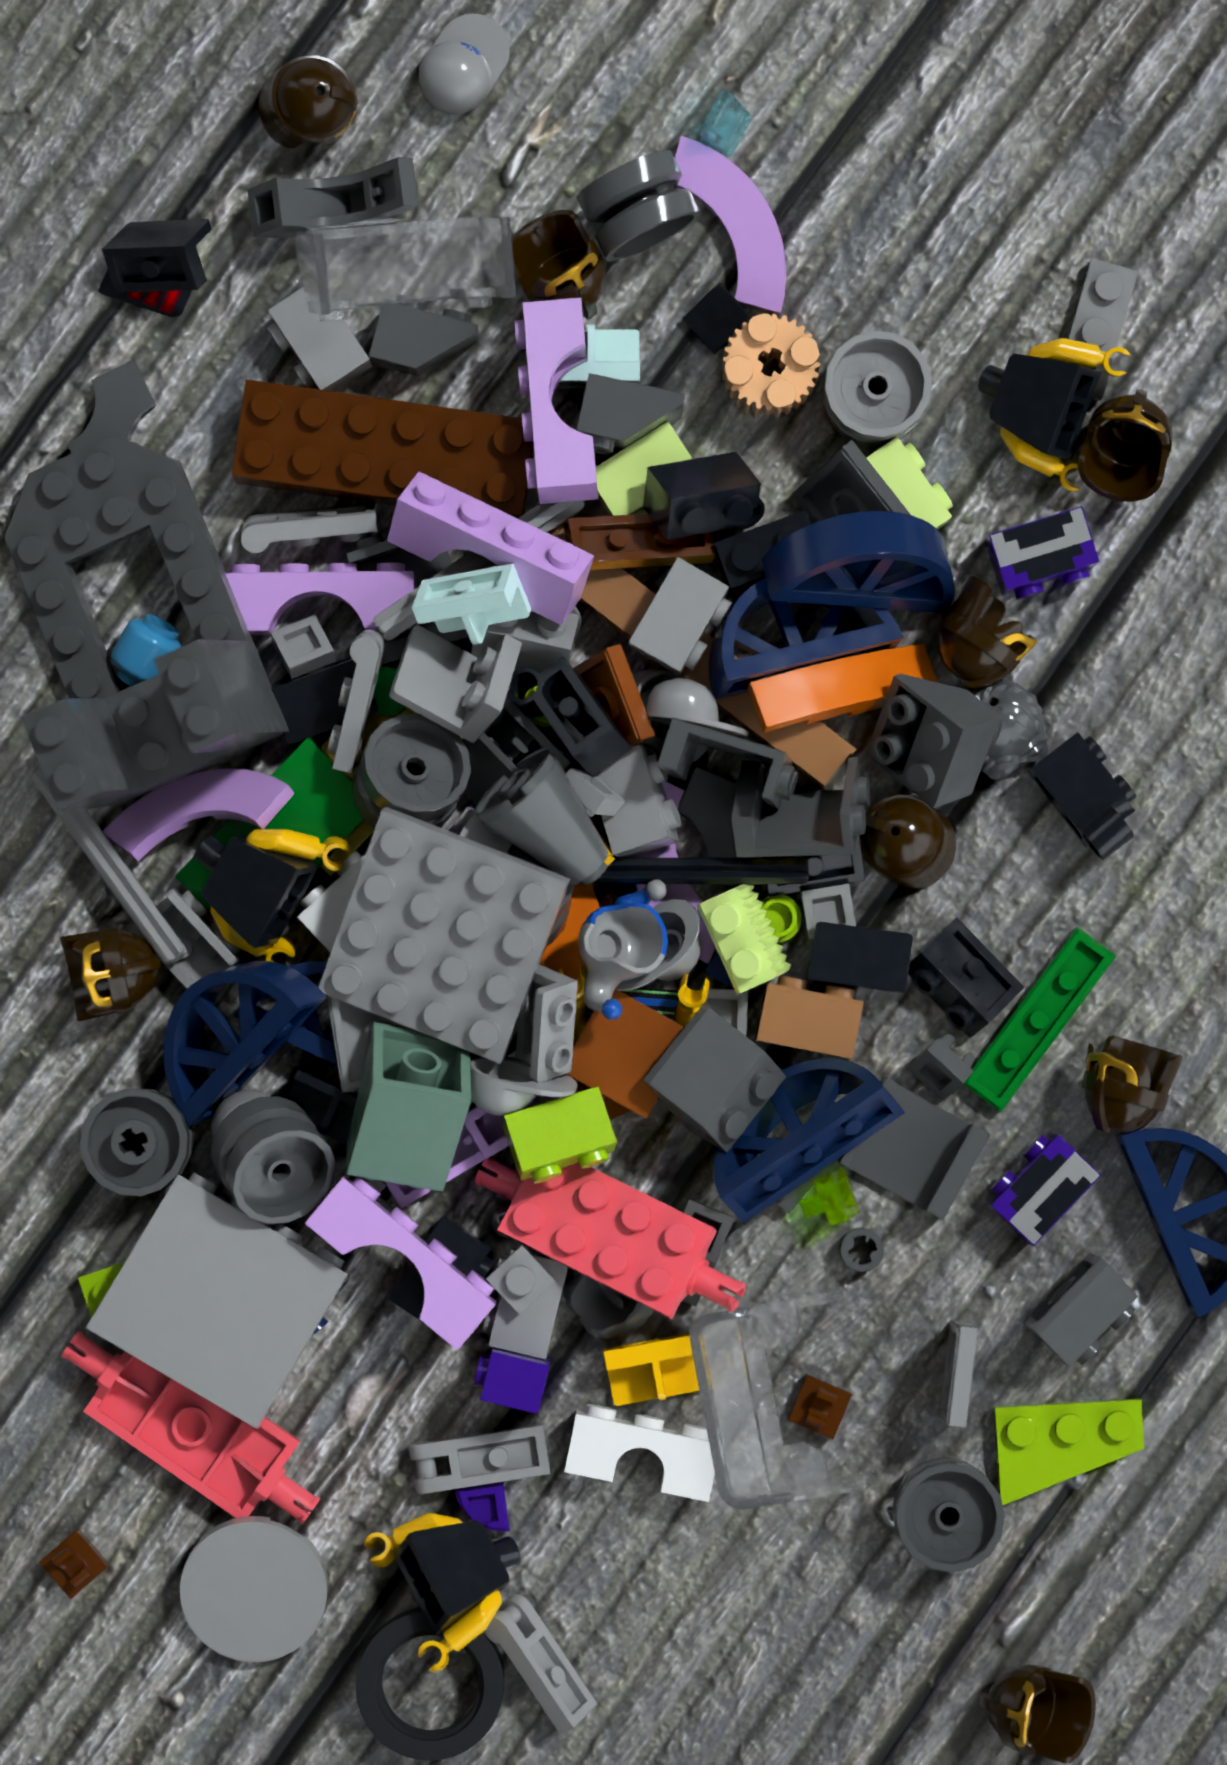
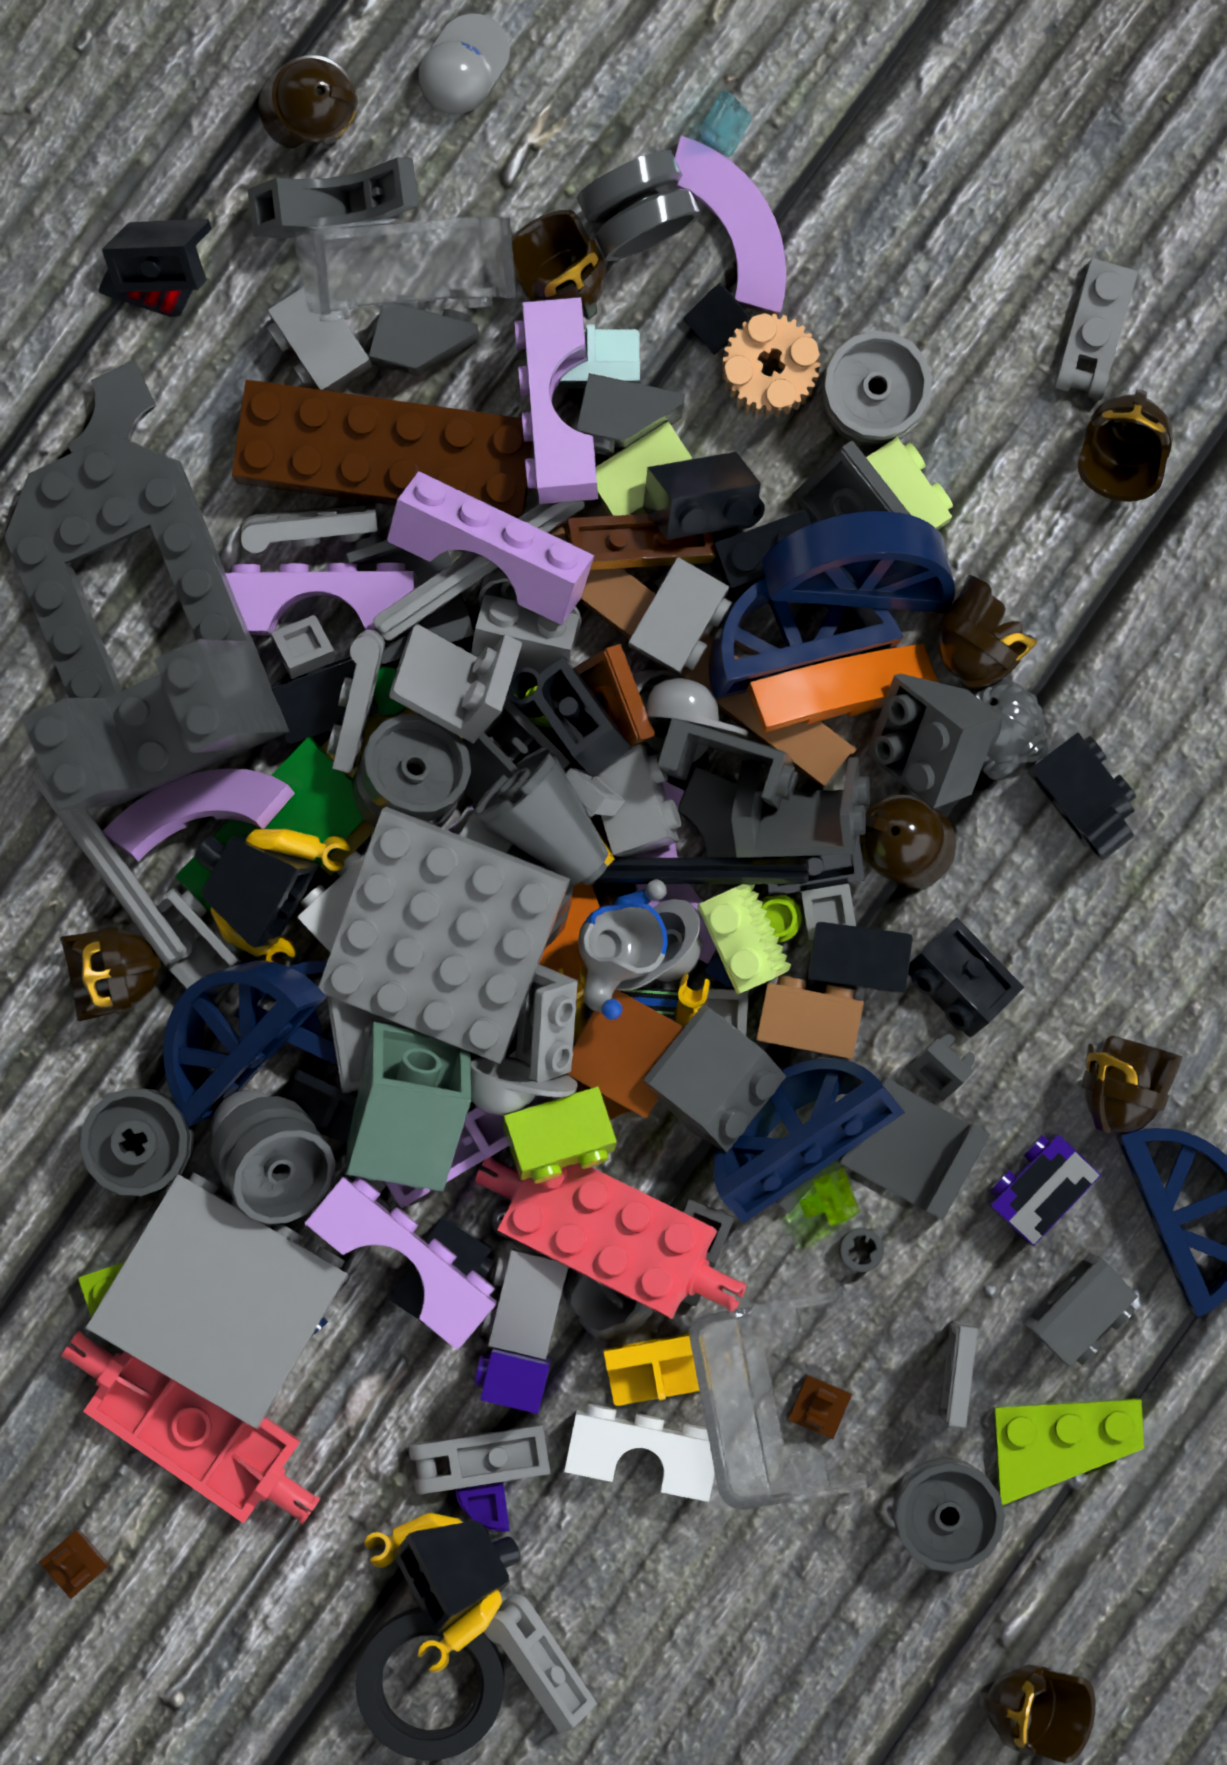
(140, 645): dark azure head -> none
(253, 1589): light grey tile -> none
(472, 600): light aqua panel -> none
(520, 1279): light grey plate -> none
(1039, 1019): green tile -> none
(1042, 552): brick -> none
(1045, 400): black torso -> none

